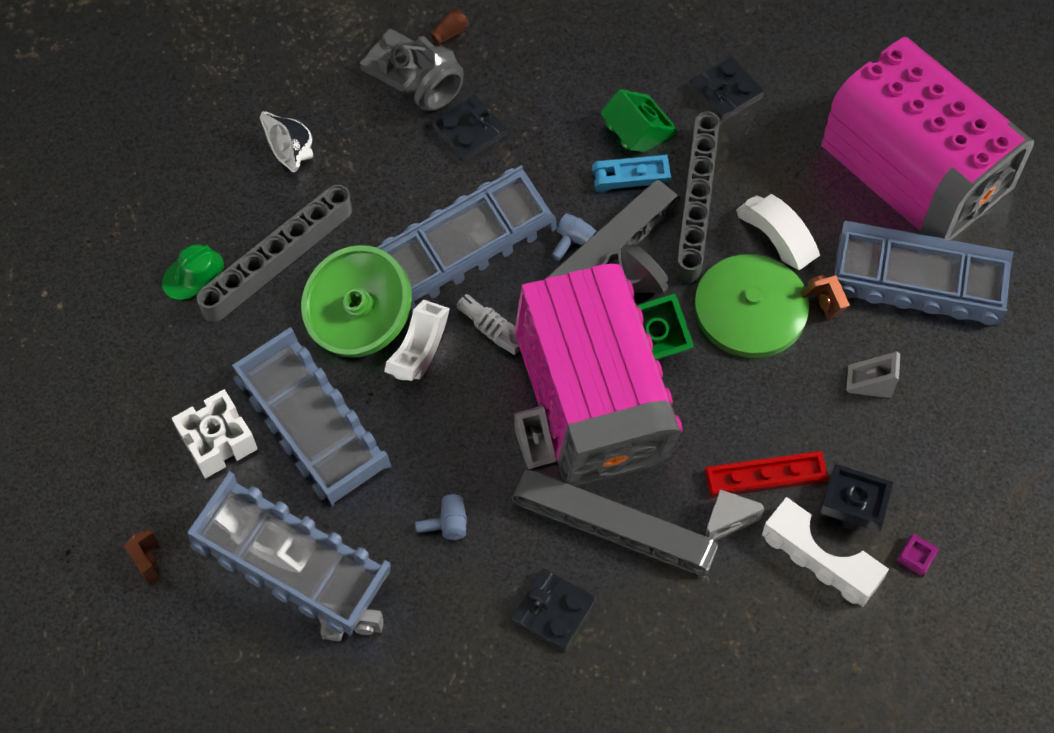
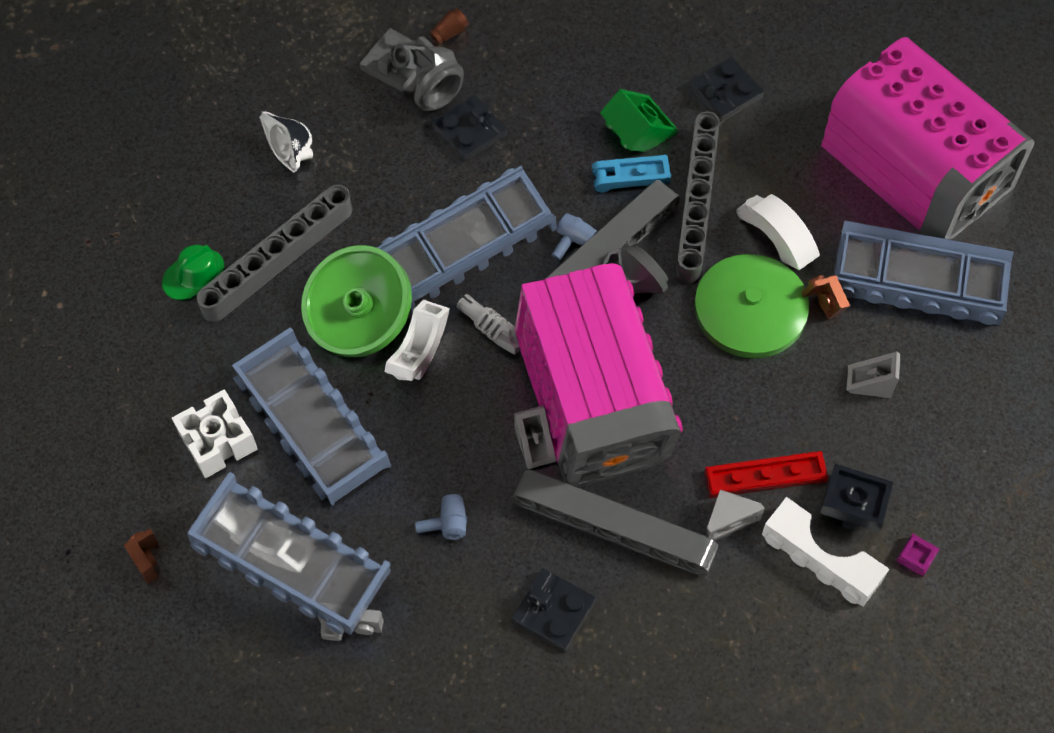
(666, 326): green slope -> none

